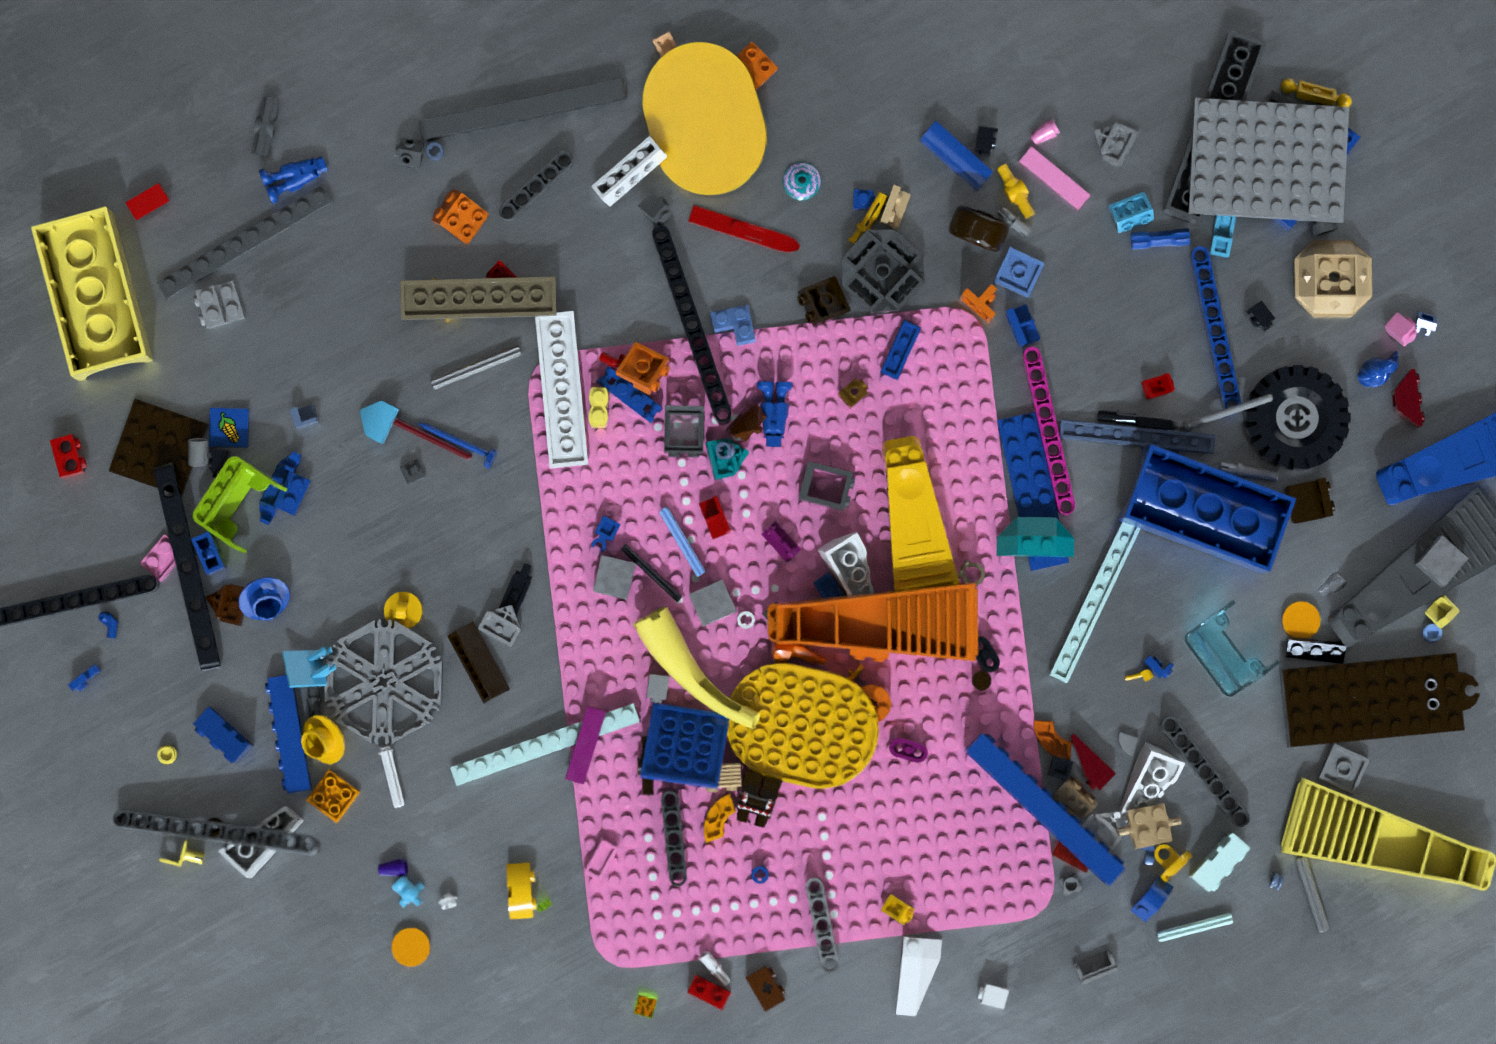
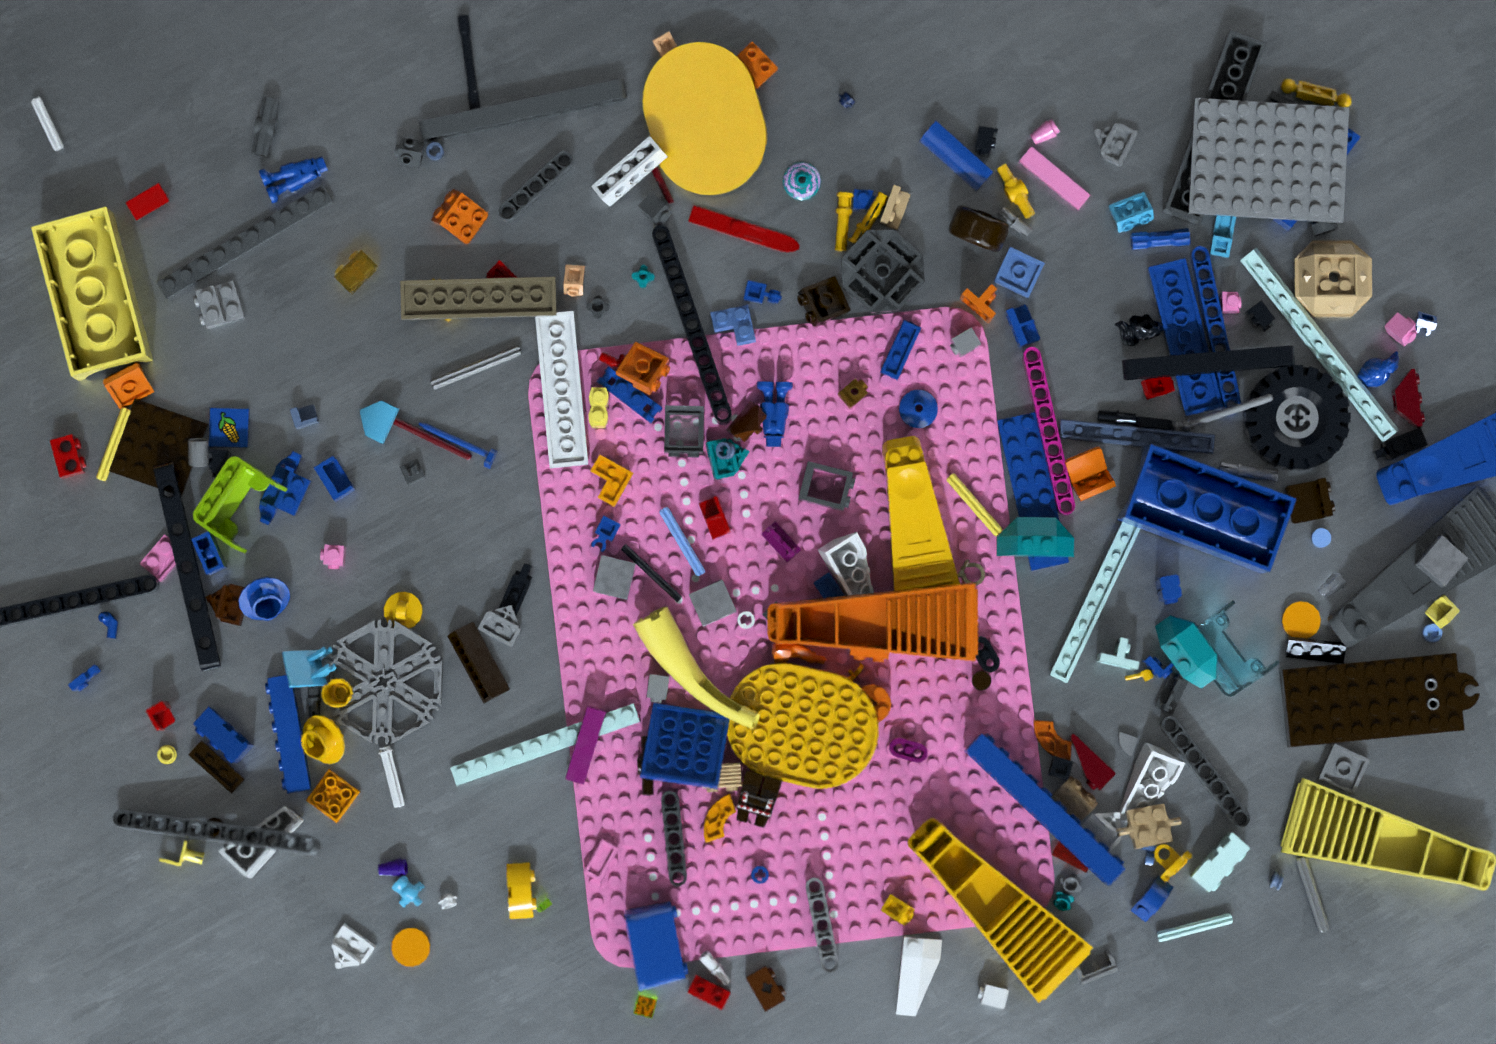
(47, 124): none -> white axle
(113, 443): none -> light yellow axle
(128, 385): none -> orange bracket
(161, 715): none -> red panel
(216, 767): none -> dark brown plate
(333, 556): none -> bright pink brick
(334, 478): none -> blue panel
(337, 693): none -> yellow hair
(351, 947): none -> white slope
(355, 272): none -> clear yellow brick
(464, 30): none -> black piece
(574, 280): none -> light nougat bracket
(597, 301): none -> dark grey plate
(616, 479): none -> light orange plate
(643, 281): none -> teal plate
(655, 945): none -> blue windscreen
(662, 185): none -> dark red piece
(756, 292): none -> blue plate
(844, 211): none -> yellow pin
(846, 99): none -> dark blue plate
(911, 416): none -> blue dish
(965, 342): none -> light grey brick
(974, 504): none -> light yellow axle
(1016, 926): none -> yellow brick
(1063, 901): none -> teal plate
(1089, 473): none -> orange bracket
(1117, 659): none -> light aqua bracket
(1139, 329): none -> black hair
(1168, 589): none -> blue brick
(1171, 693): none -> dark grey hinge
(1184, 333): none -> blue plate
(1188, 650): none -> teal wedge
(1208, 362): none -> black beam
(1230, 302): none -> bright pink brick
(1319, 345): none -> light aqua plate
(1321, 538): none -> light blue tile
(1401, 444): none -> black hinge

